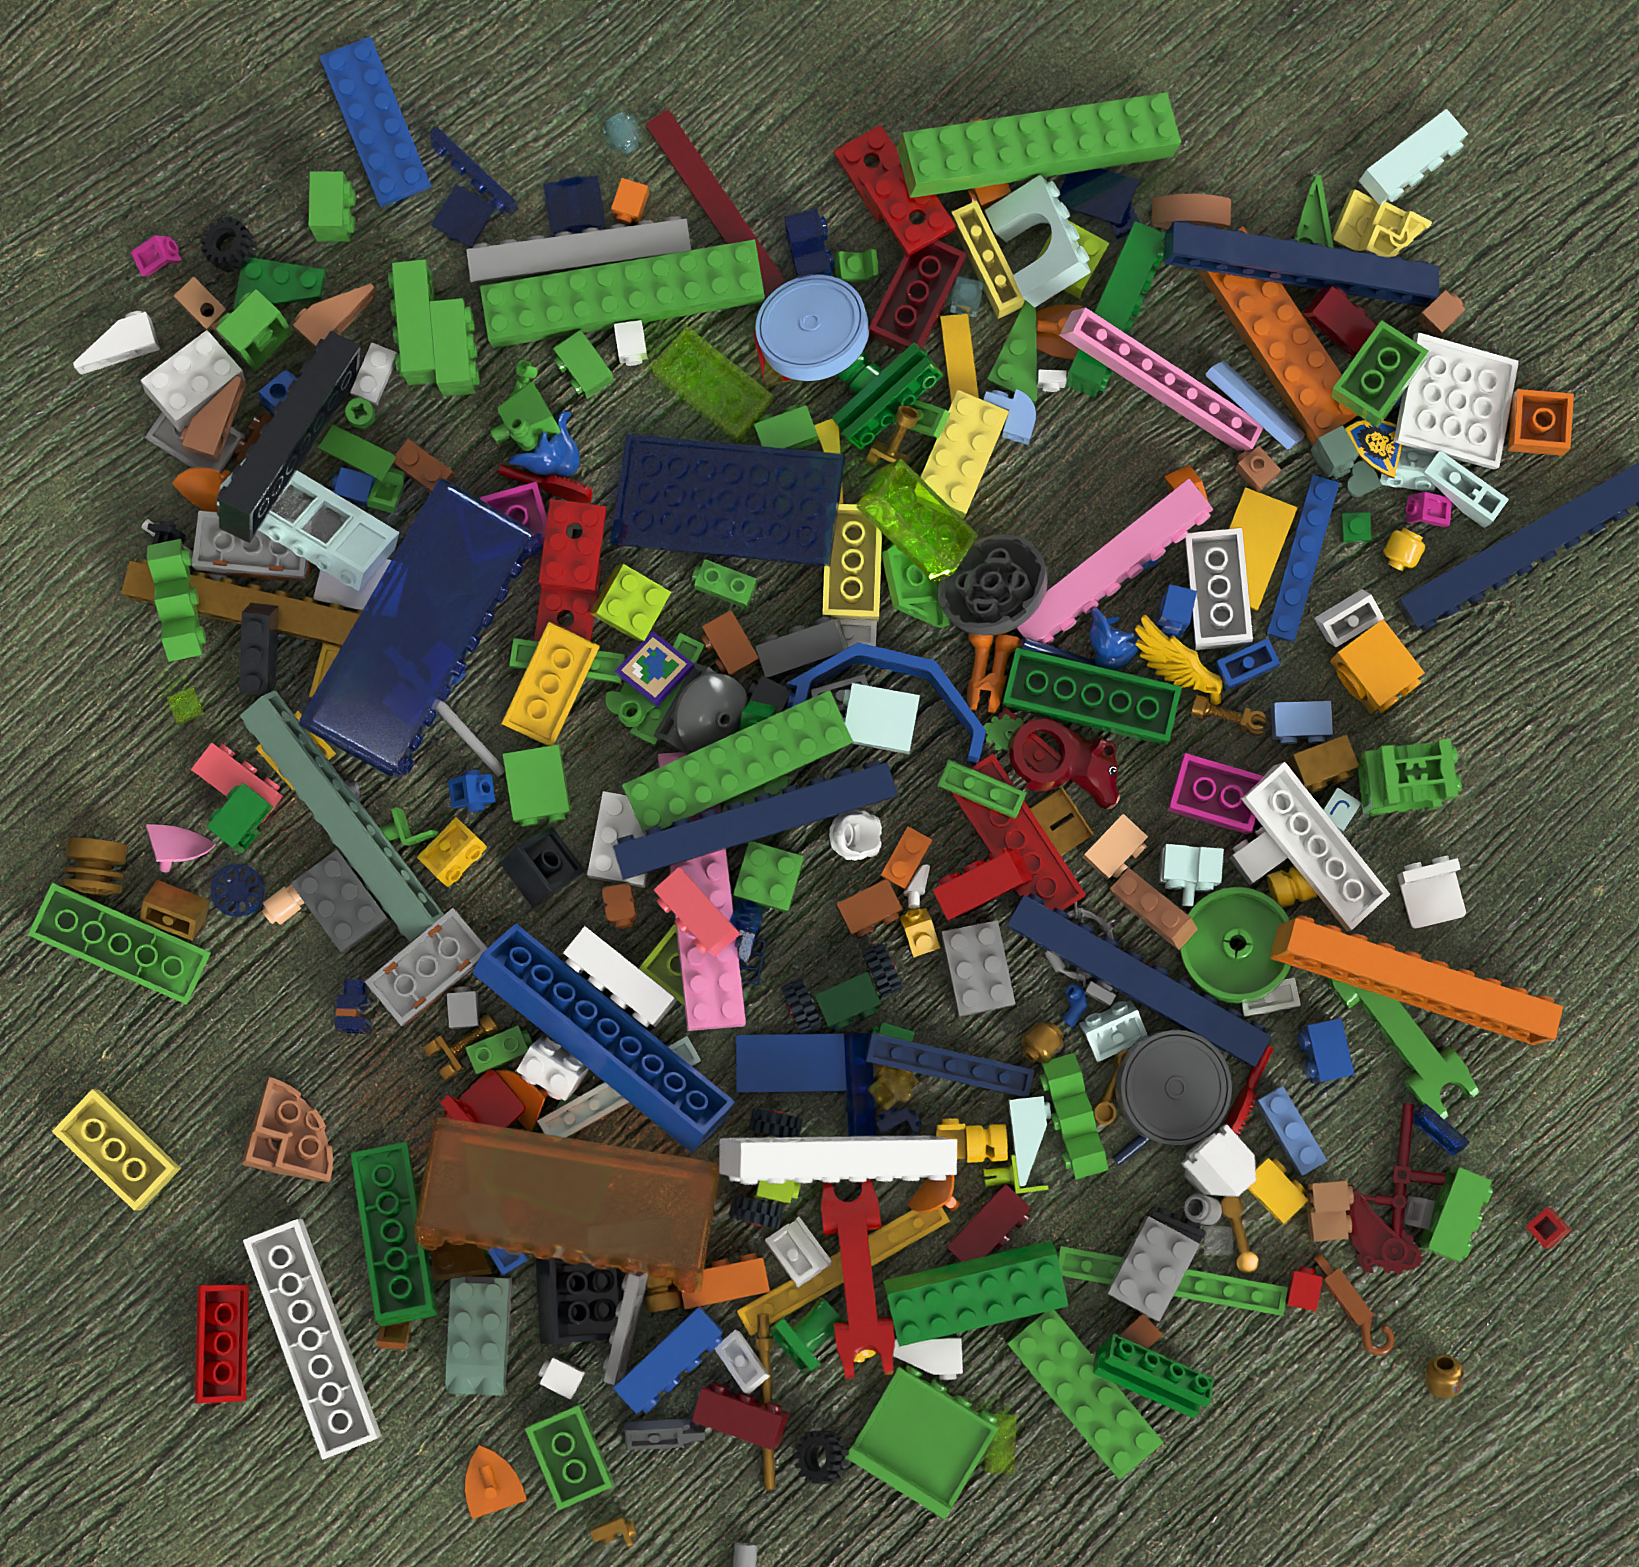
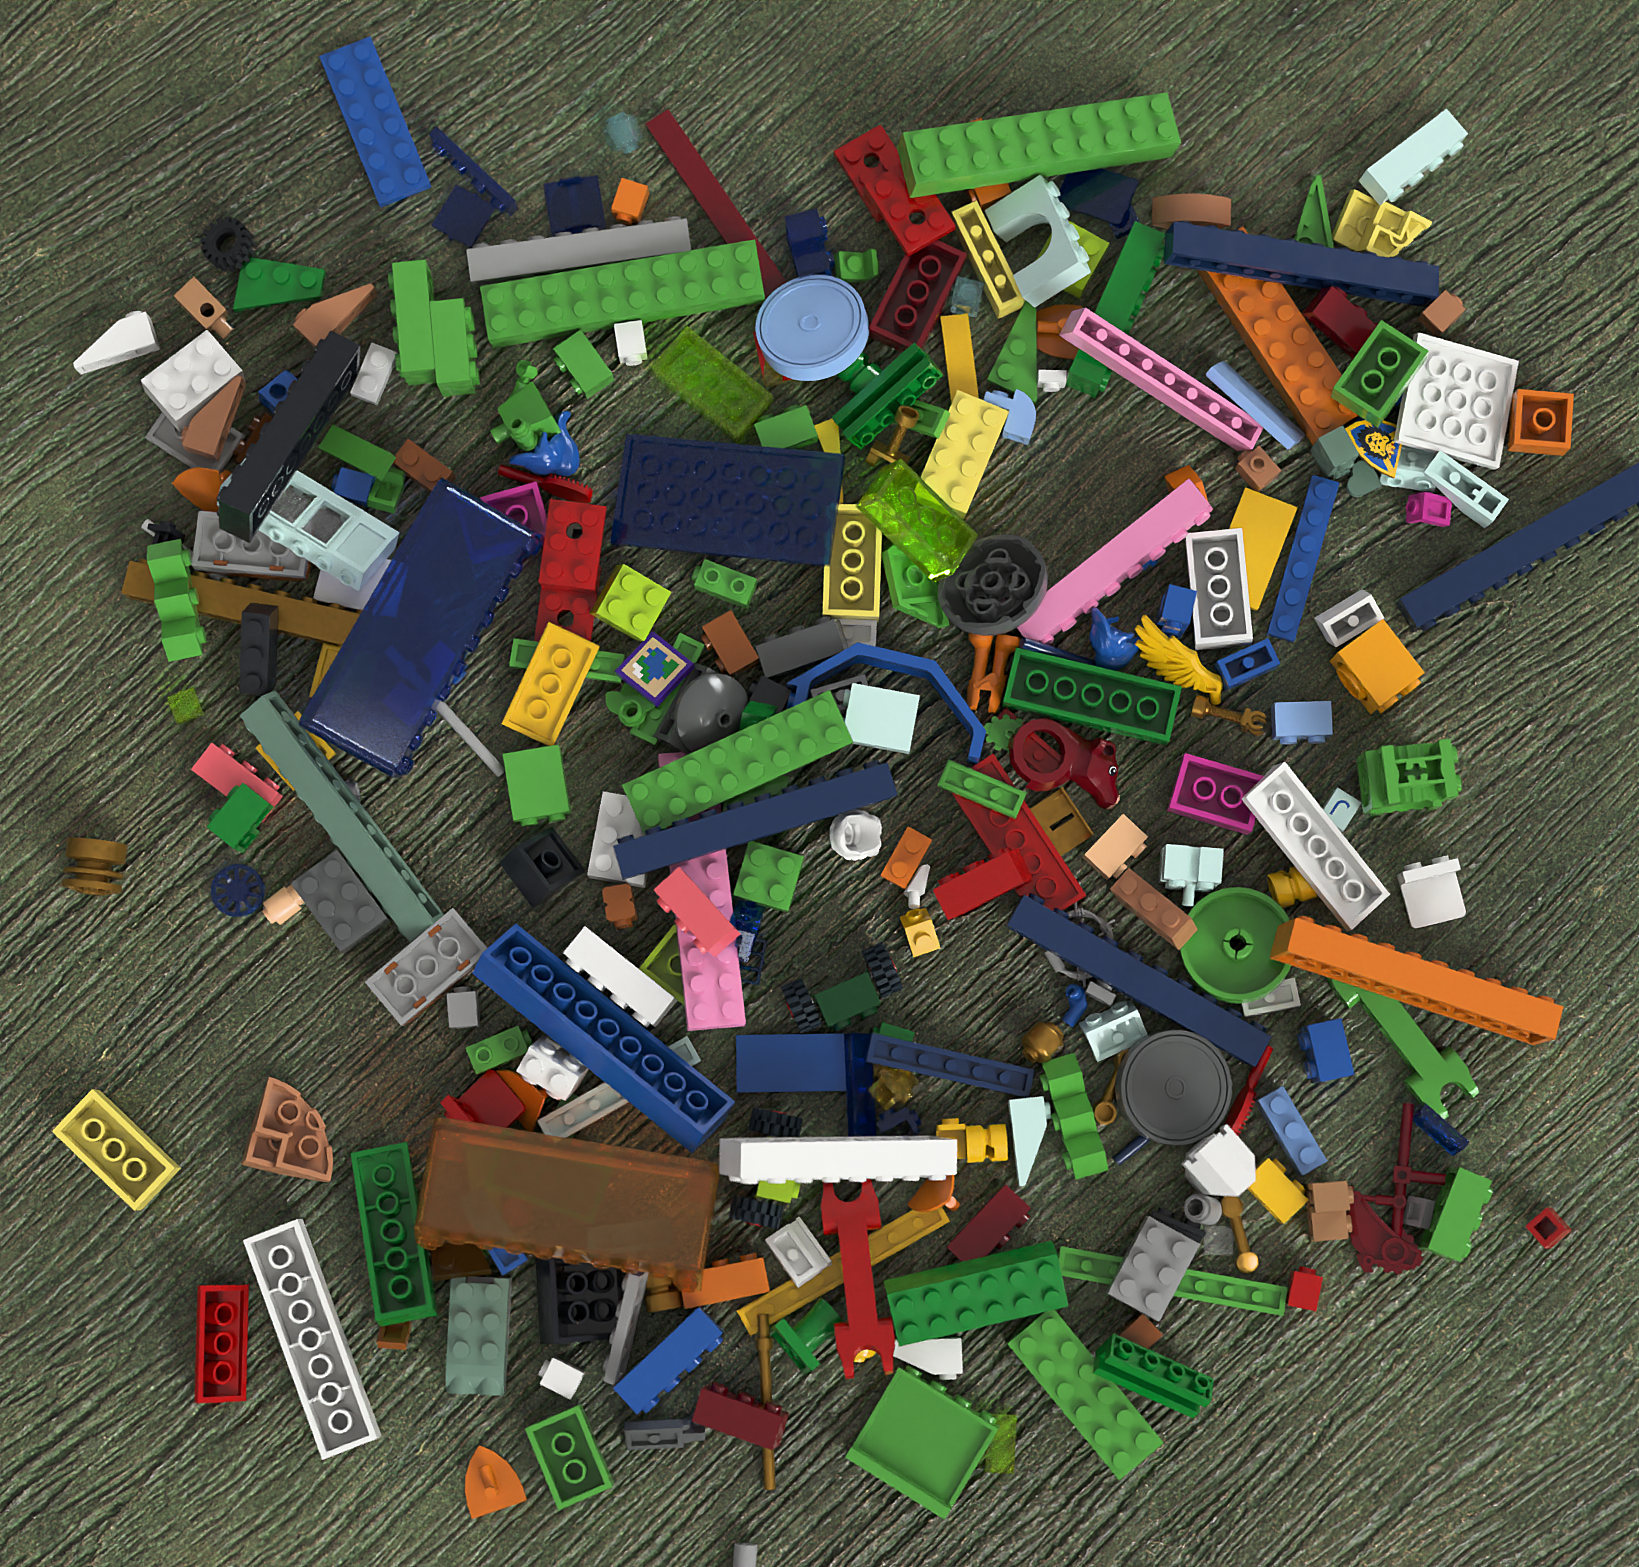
(119, 943): bright green slope -> none
(155, 254): dark pink bracket -> none
(174, 910): pearl gold brick -> none
(176, 844): bright pink shield -> none
(254, 330): bright green brick -> none
(330, 206): bright green brick -> none
(351, 1008): clear blue hips -> none
(363, 418): bright green wheel -> none
(401, 830): bright green bracket -> none
(452, 852): yellow bracket -> none
(471, 791): blue brick -> none
(487, 1027): pearl gold bar -> none
(608, 1531): pearl gold bracket -> none
(742, 1362): white plate -> none
(834, 1457): black tyre -> none
(869, 908): dark orange brick -> none
(978, 968): light grey brick -> none
(1008, 1175): lime bracket -> none
(1258, 856): white brick -> none
(1324, 763): pearl gold brick -> none
(1353, 1305): dark orange piece -> none
(1356, 527): green plate -> none
(1404, 549): yellow head -> none
(1444, 1376): pearl gold head -> none

